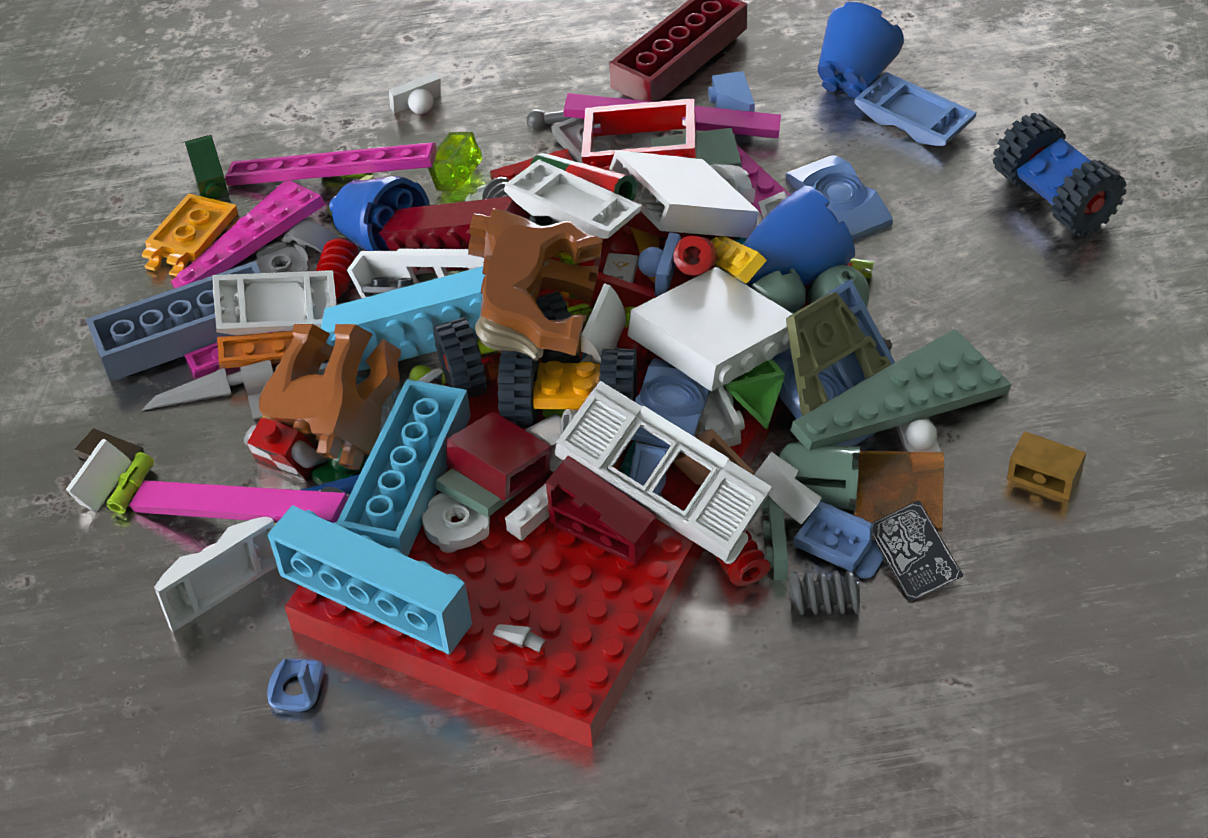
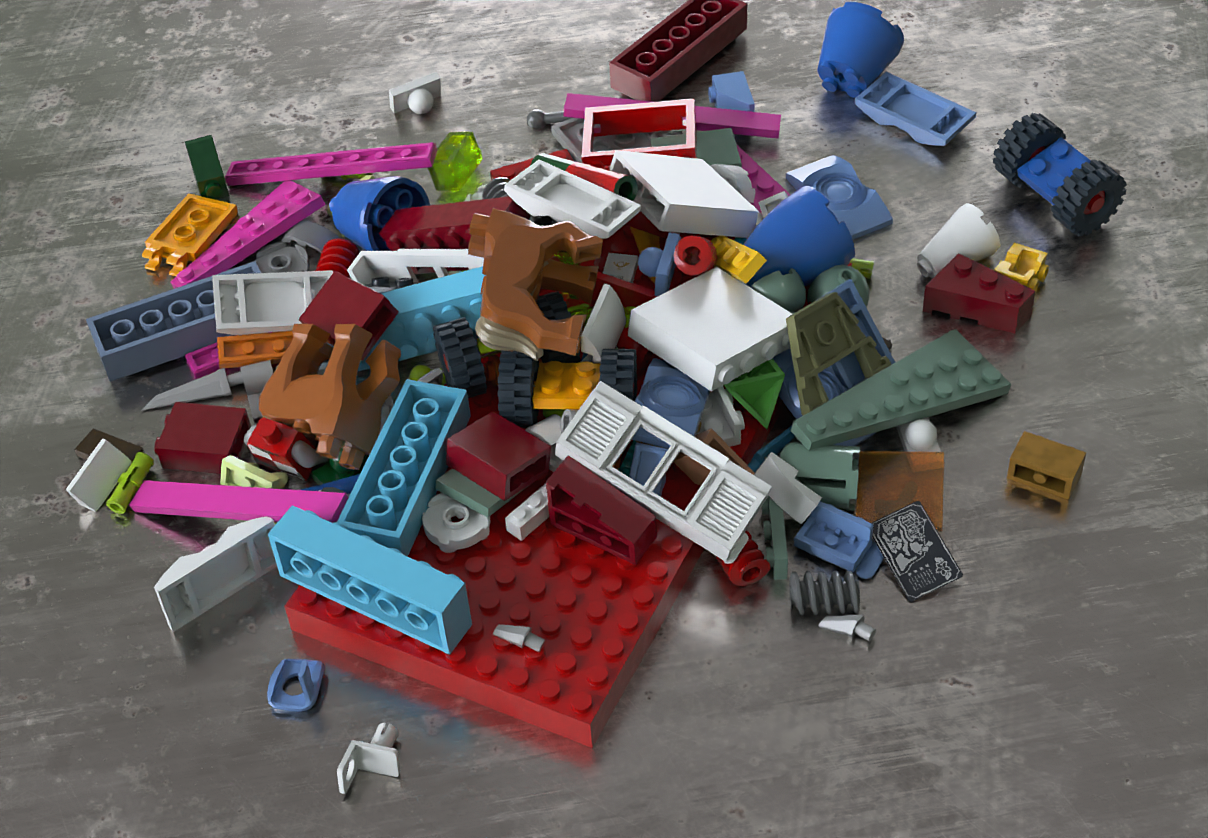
(201, 436): none -> dark red brick
(248, 474): none -> yellowish green tile
(349, 302): none -> dark red brick
(372, 757): none -> white bracket
(774, 446): none -> dark azure bar
(849, 626): none -> light grey bar
(961, 234): none -> white cone
(979, 294): none -> dark red wedge
(1024, 265): none -> yellow cylinder

